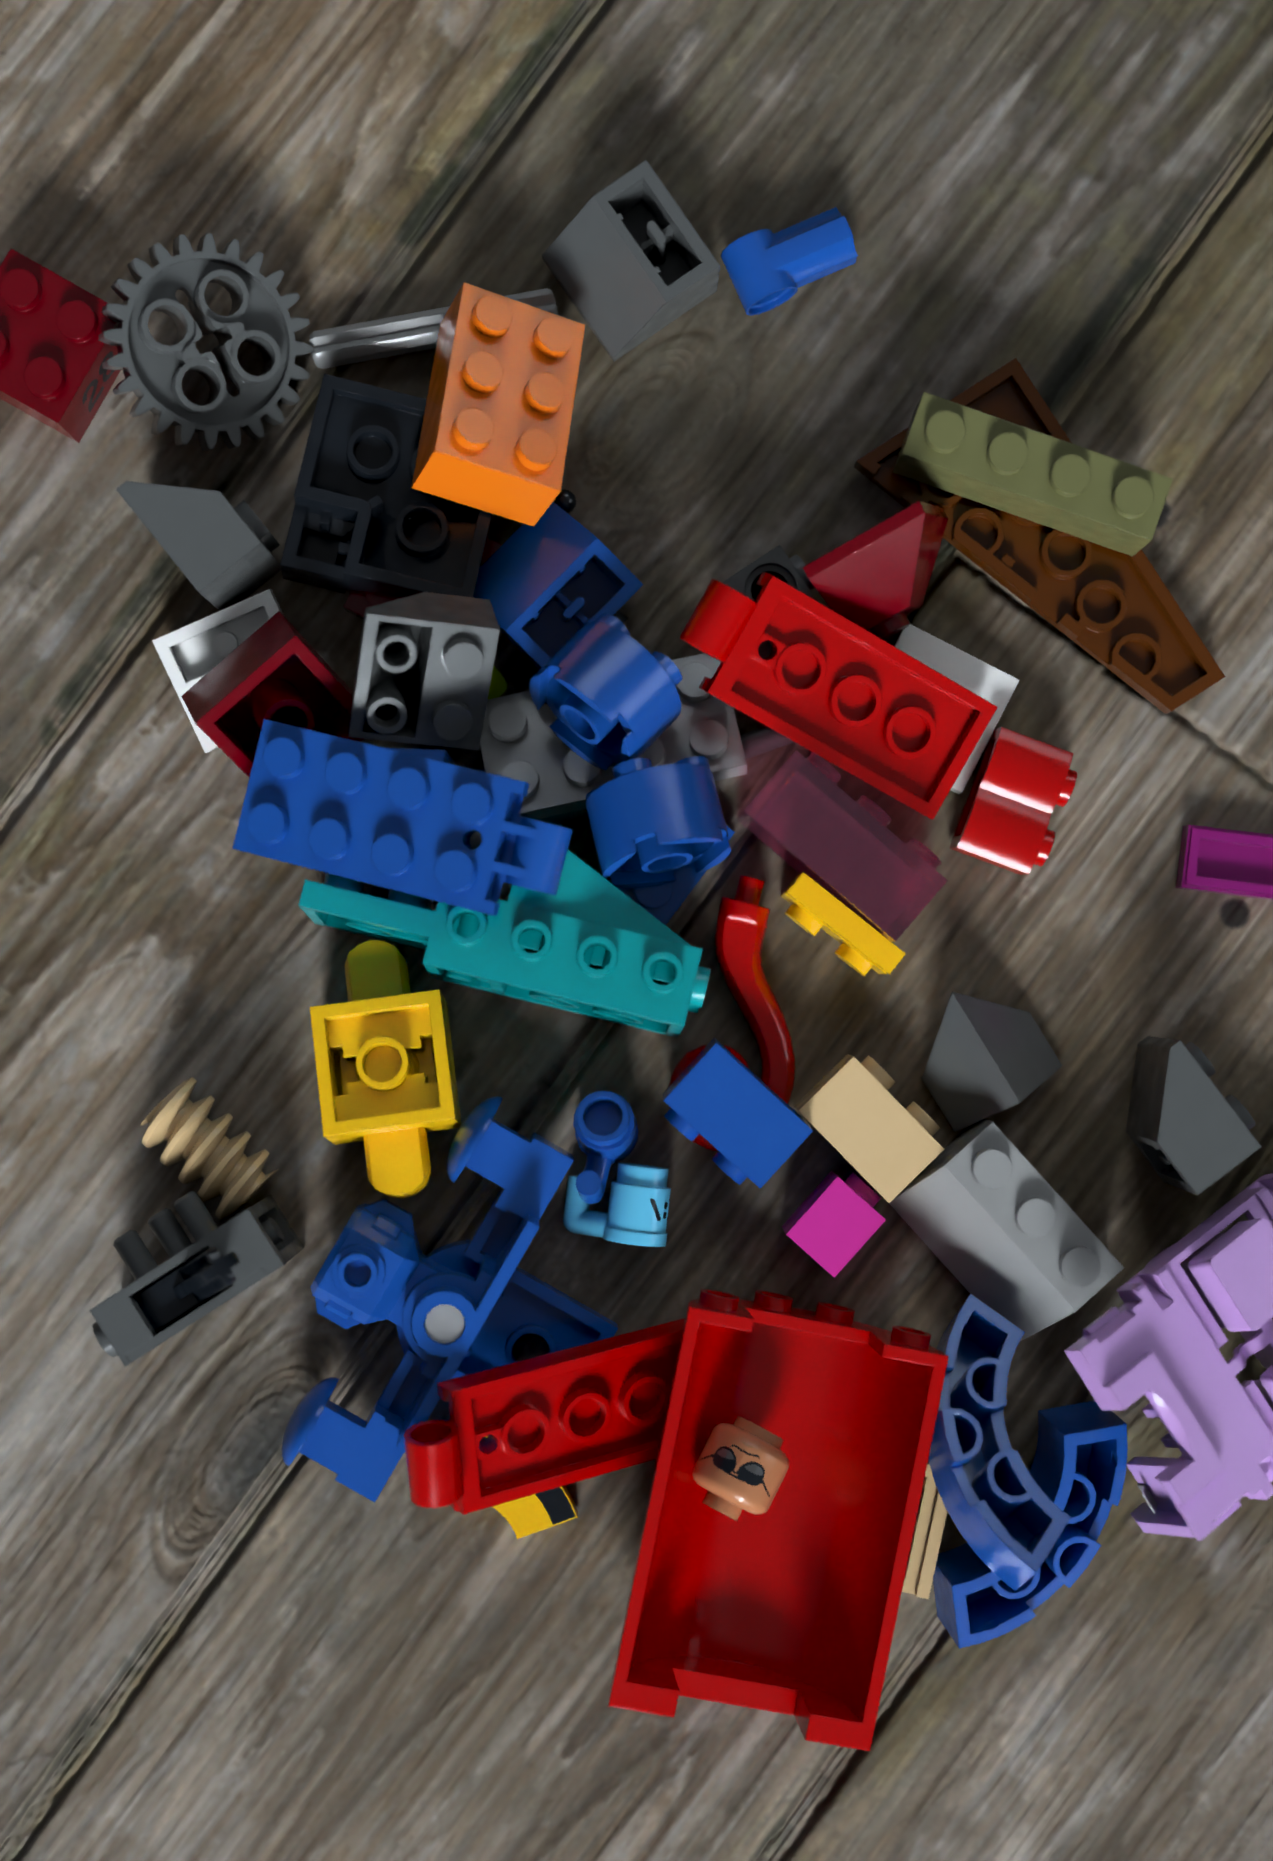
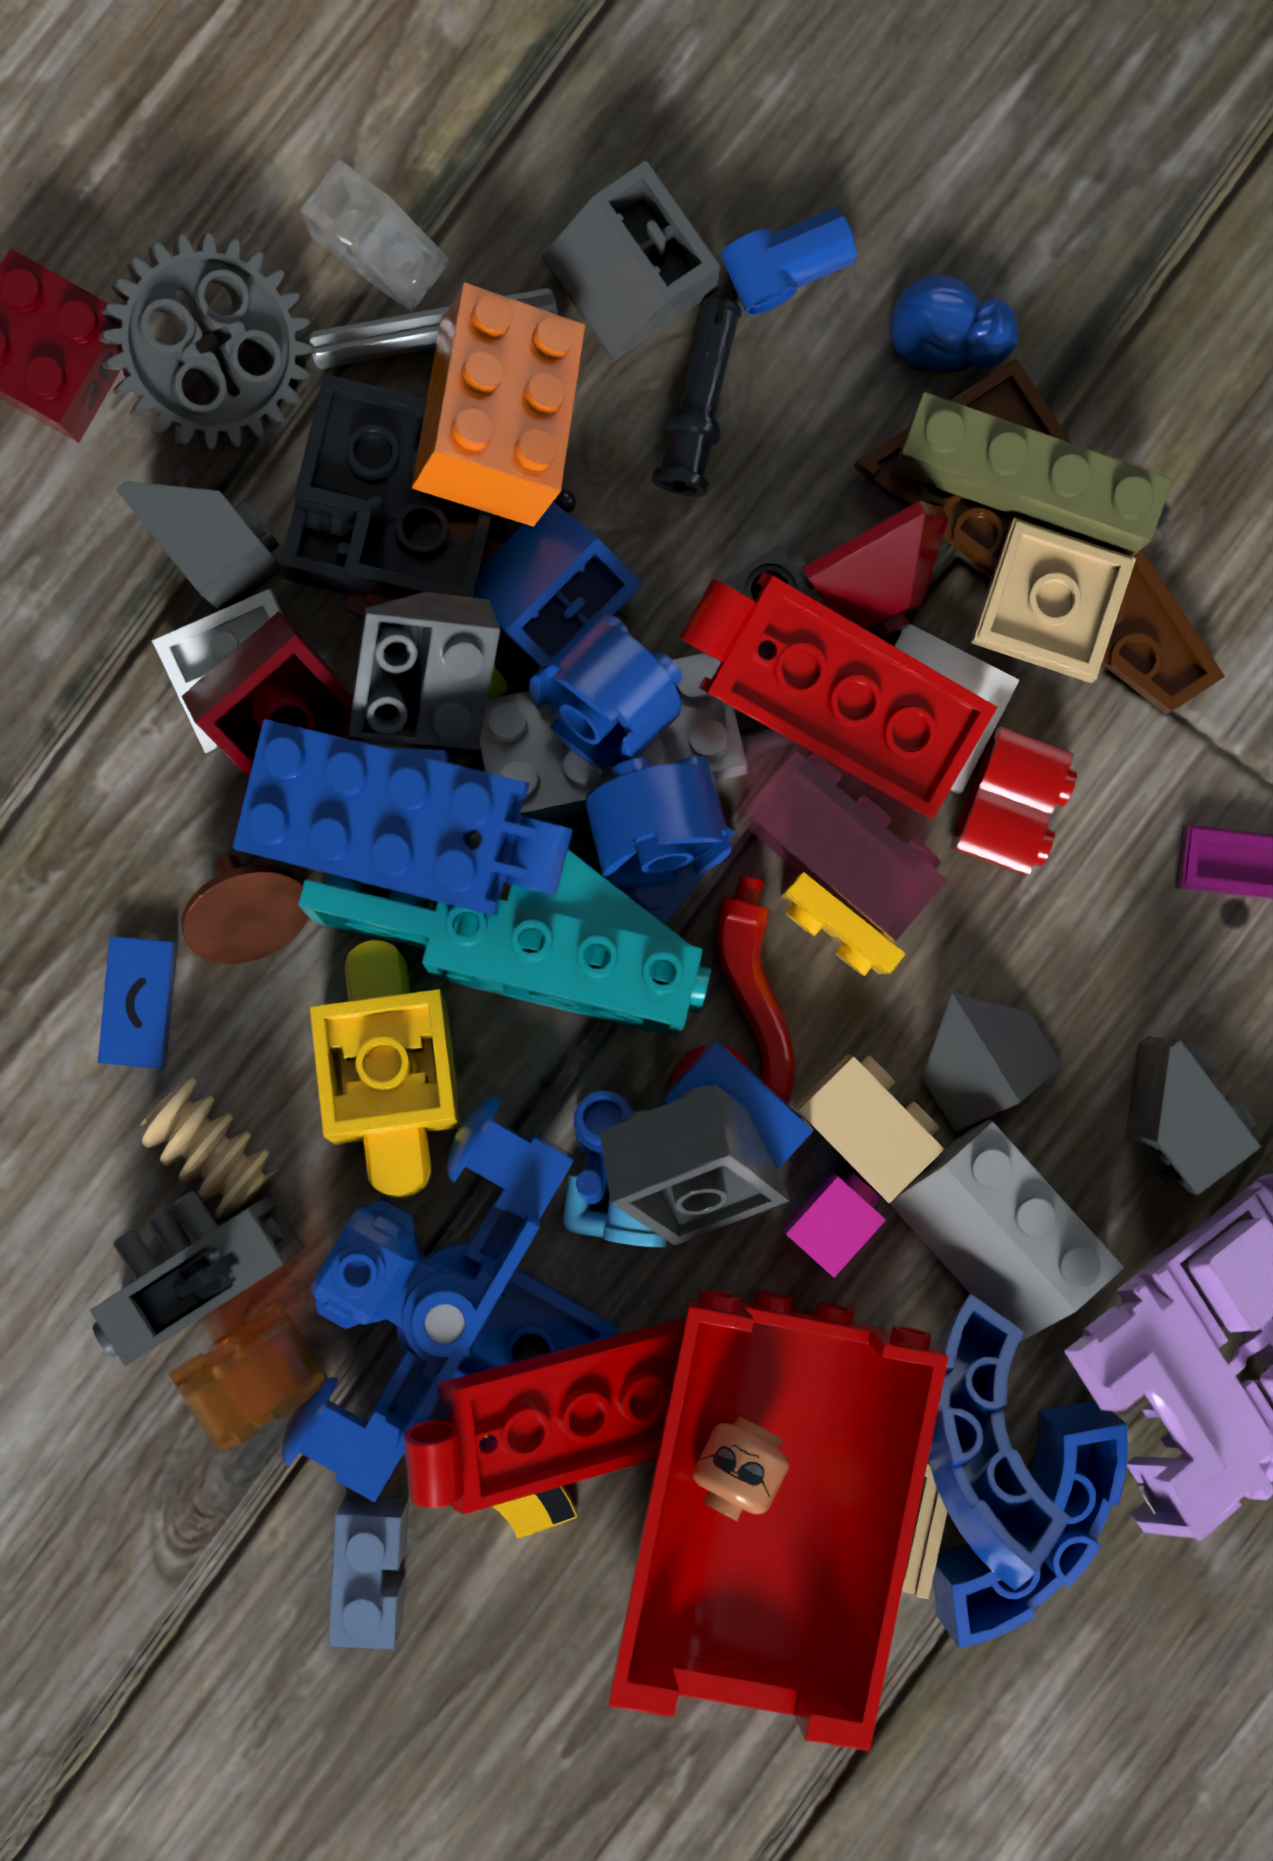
(137, 1002): none -> blue tile
(243, 913): none -> copper shield
(249, 1377): none -> clear orange brick
(364, 1596): none -> sand blue brick
(373, 235): none -> clear slope
(690, 1166): none -> dark grey slope
(693, 426): none -> black pin
(948, 328): none -> blue hair
(1053, 600): none -> tan tile

